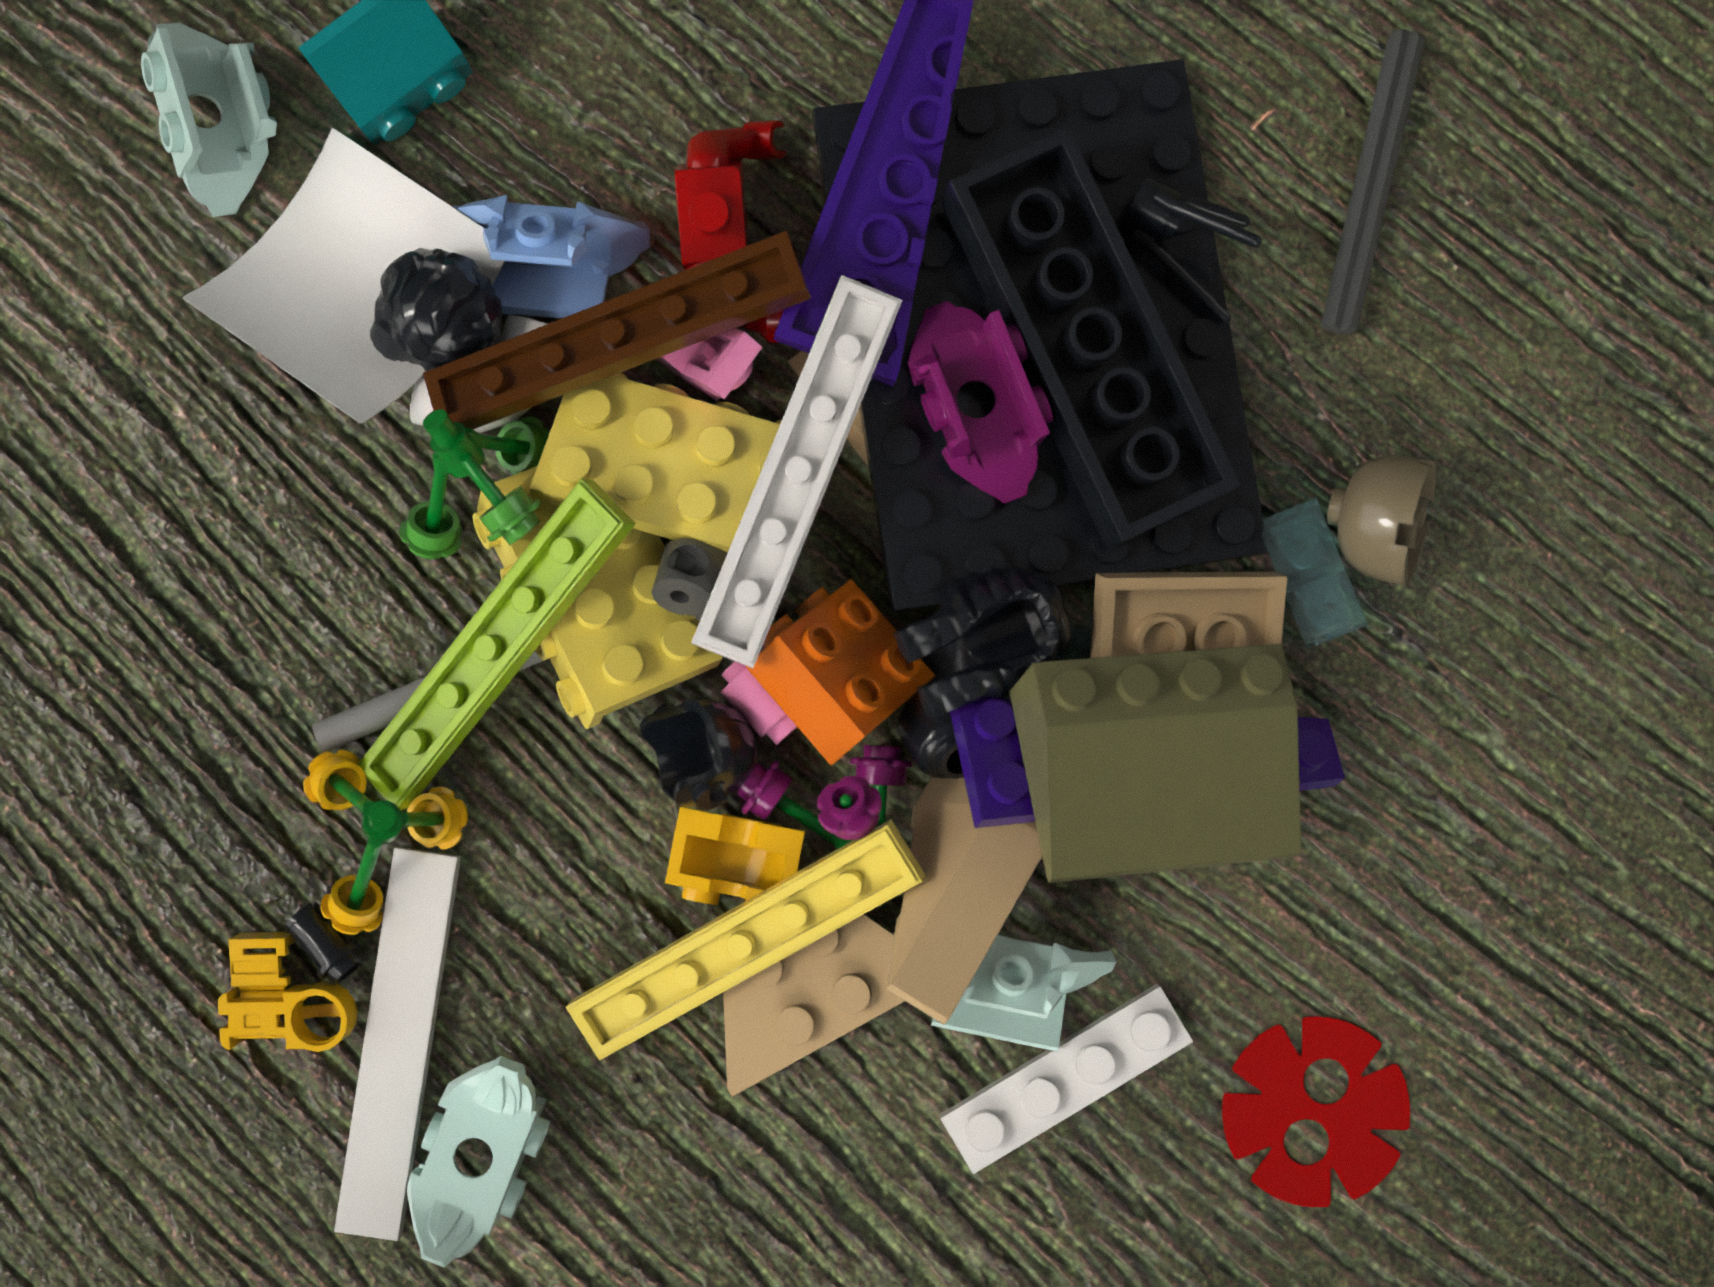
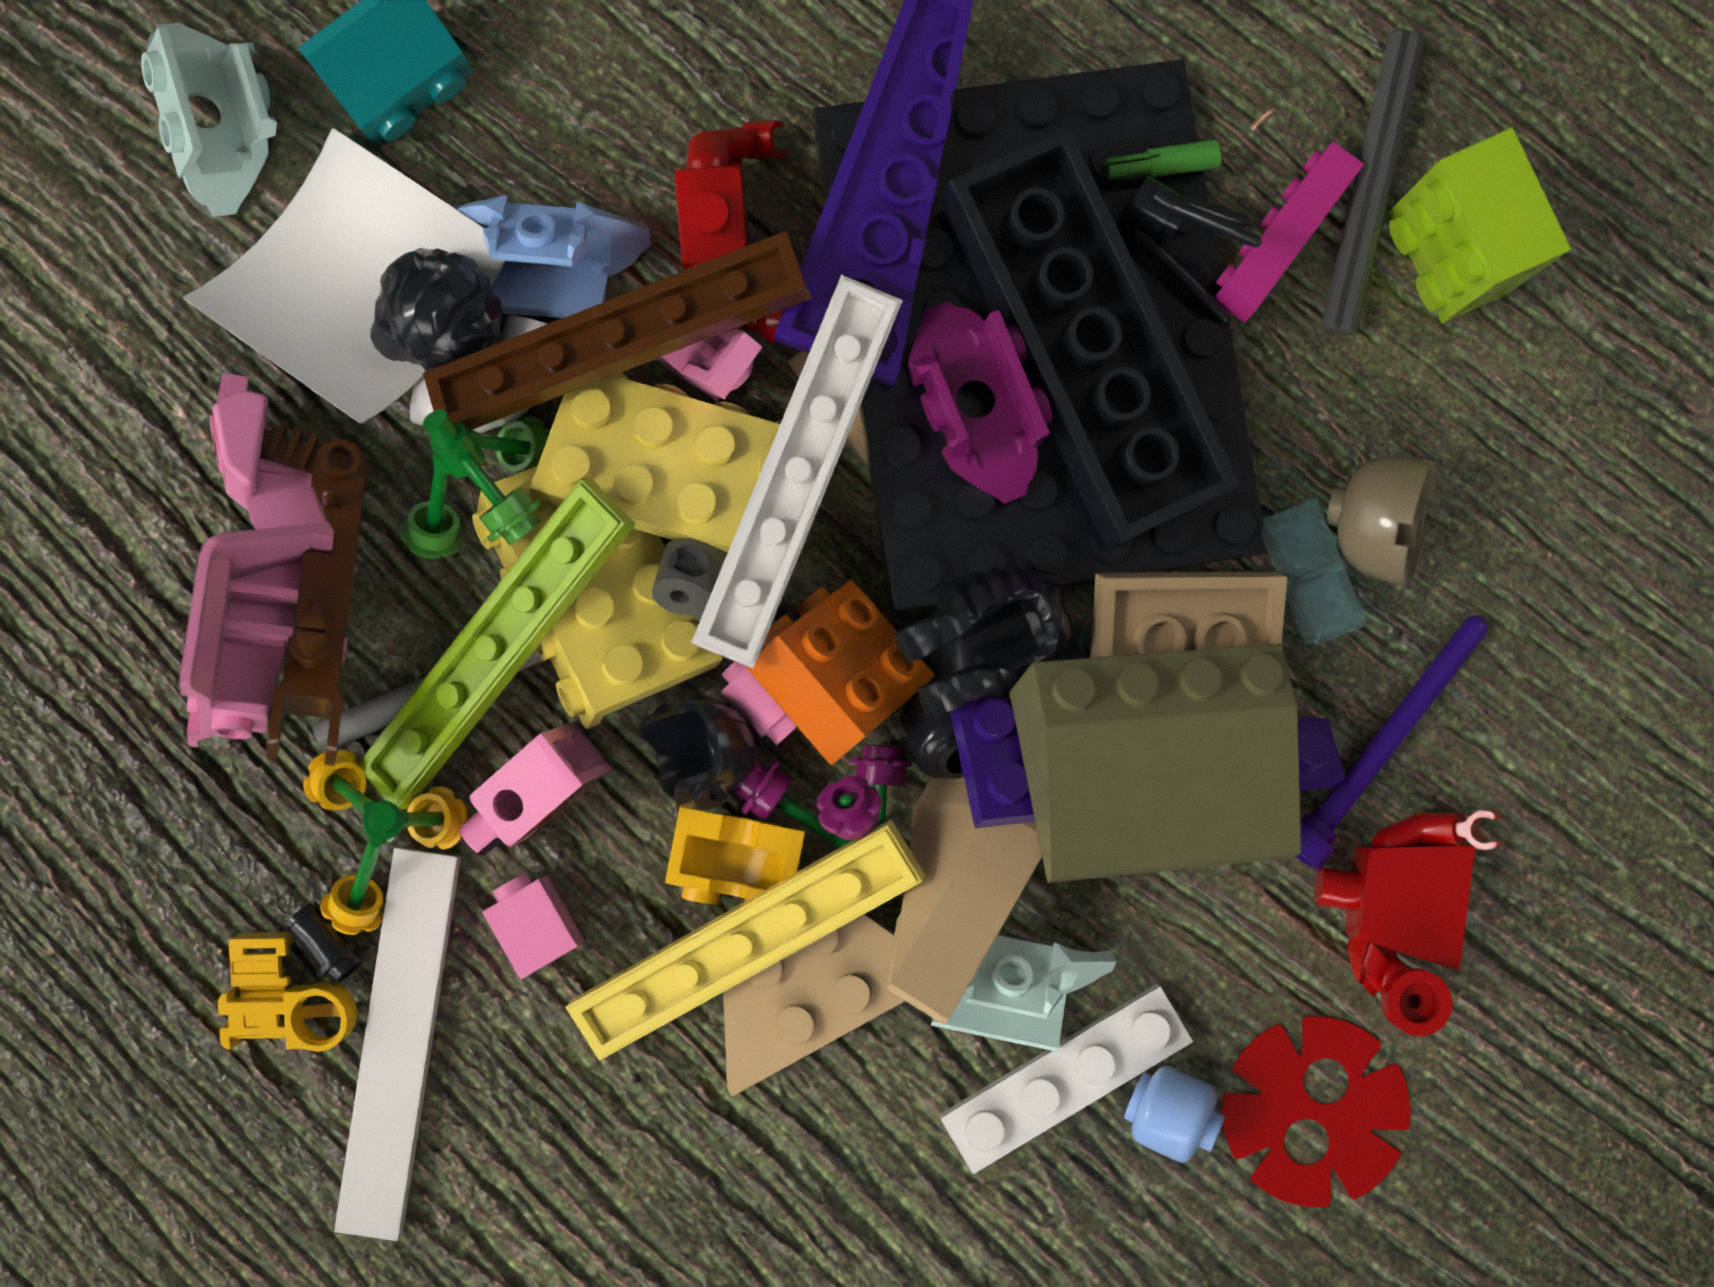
(274, 585): none -> bright pink piece
(458, 1209): light aqua piece -> none
(531, 923): none -> bright pink brick
(533, 788): none -> bright pink torso
(1165, 161): none -> bright green piece
(1174, 1114): none -> light blue head
(1287, 230): none -> dark pink piece
(1318, 828): none -> dark purple piece
(1411, 899): none -> red torso
(1476, 226): none -> lime brick

